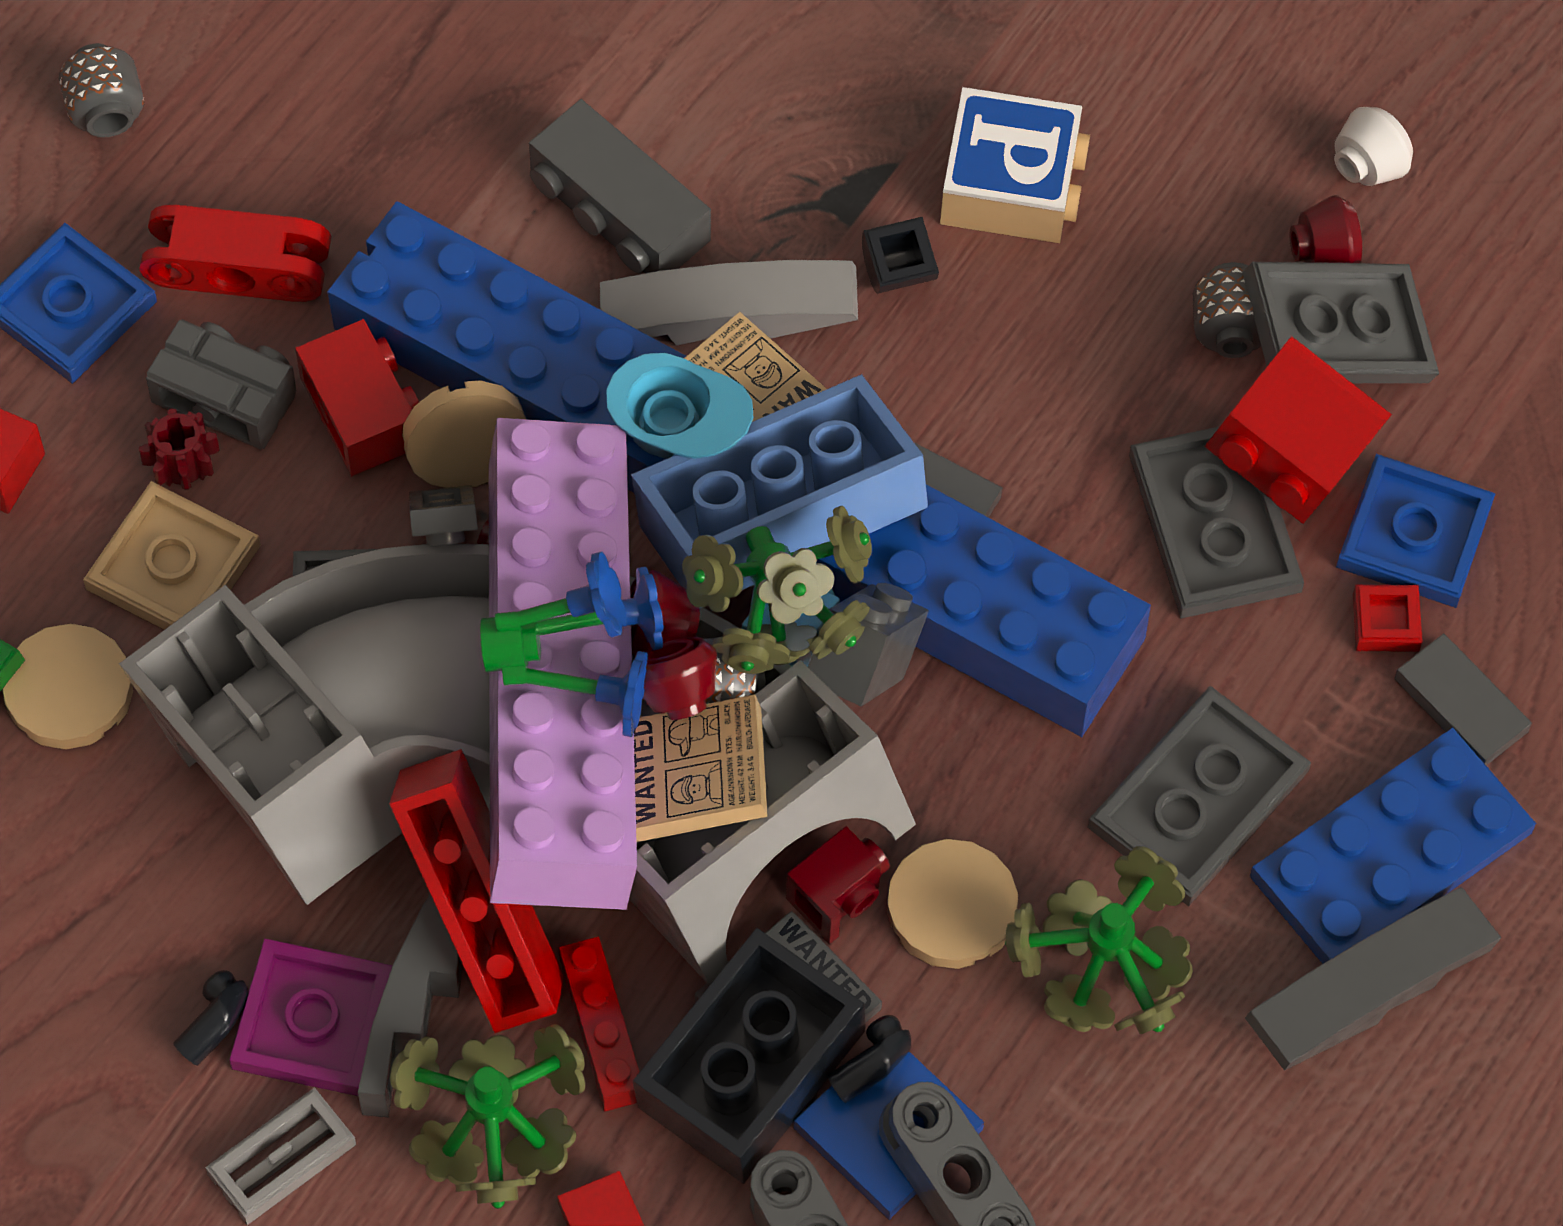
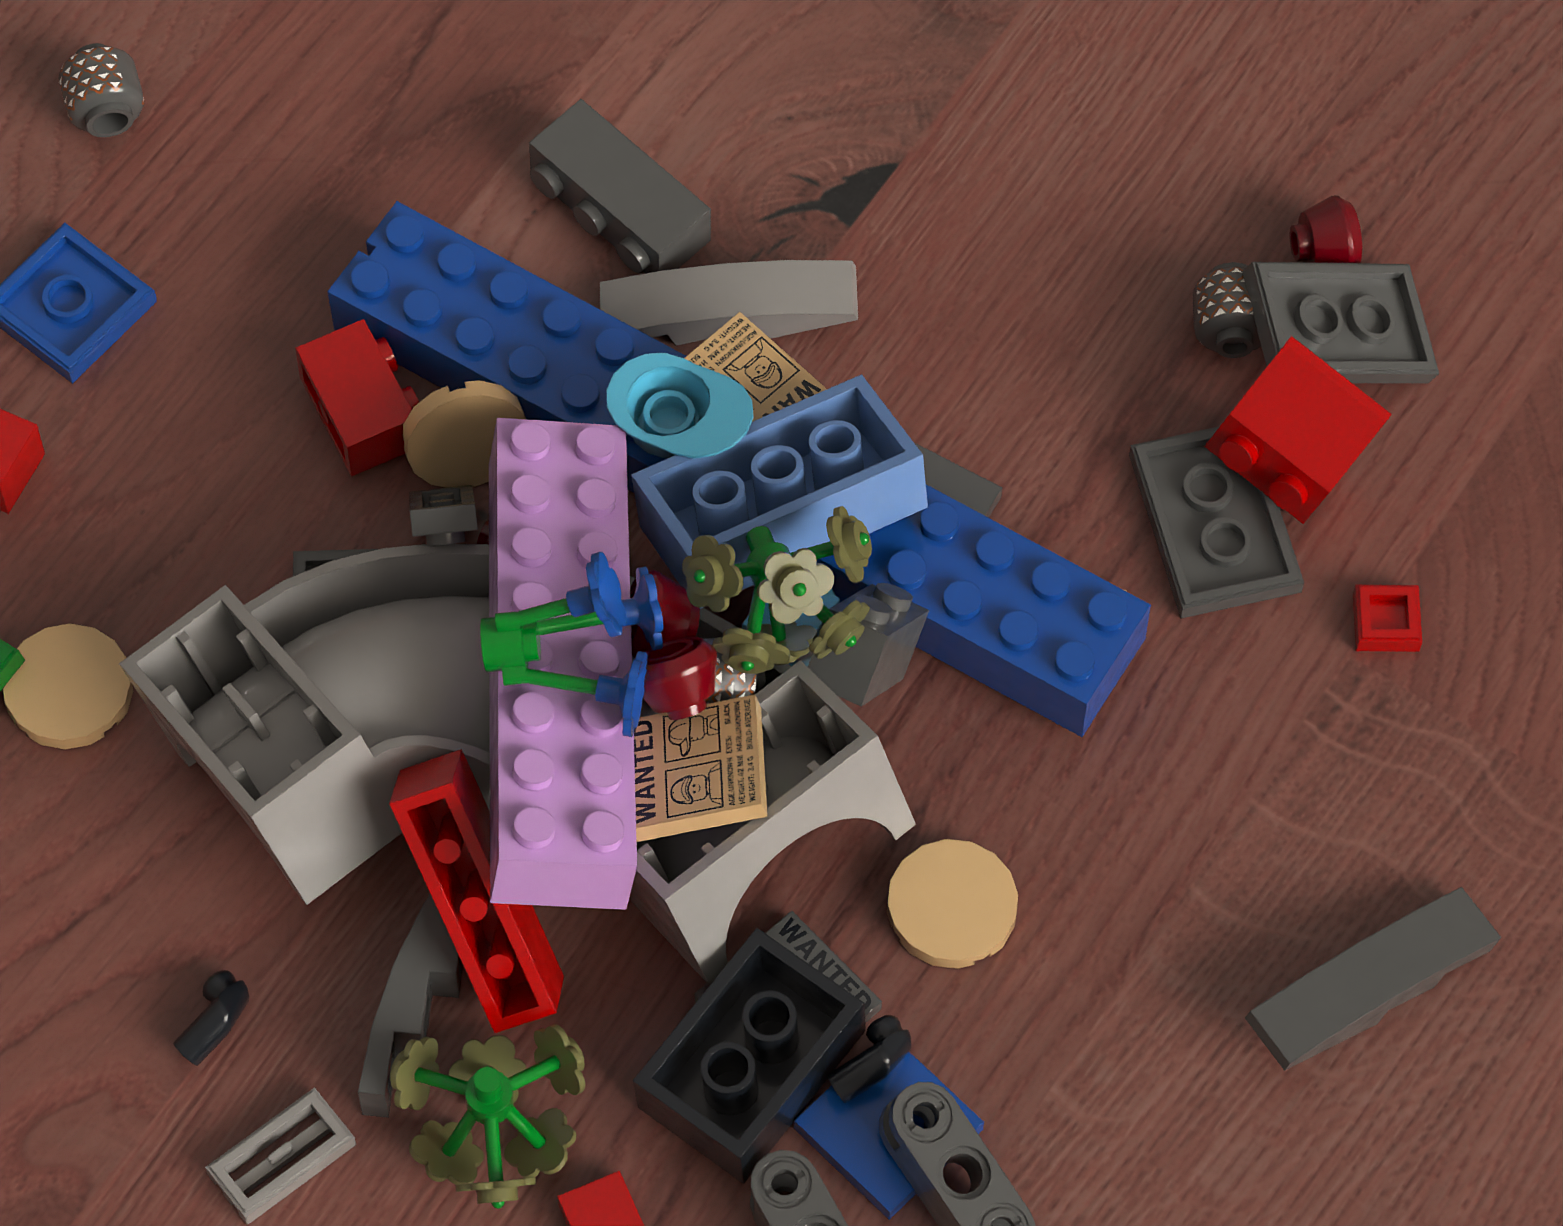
(169, 557): tan tile -> none
(176, 432): dark red gear -> none
(230, 384): dark grey brick -> none
(236, 253): red piece -> none
(309, 1016): magenta tile -> none
(600, 1022): red piece -> none
(836, 881): dark red brick -> none
(899, 255): black brick -> none
(1014, 165): piece -> none
(1106, 928): olive plant -> none
(1201, 791): dark grey tile -> none
(1372, 147): white cone -> none
(1393, 847): blue plate -> none
(1415, 530): blue tile -> none
(1462, 699): dark grey tile -> none

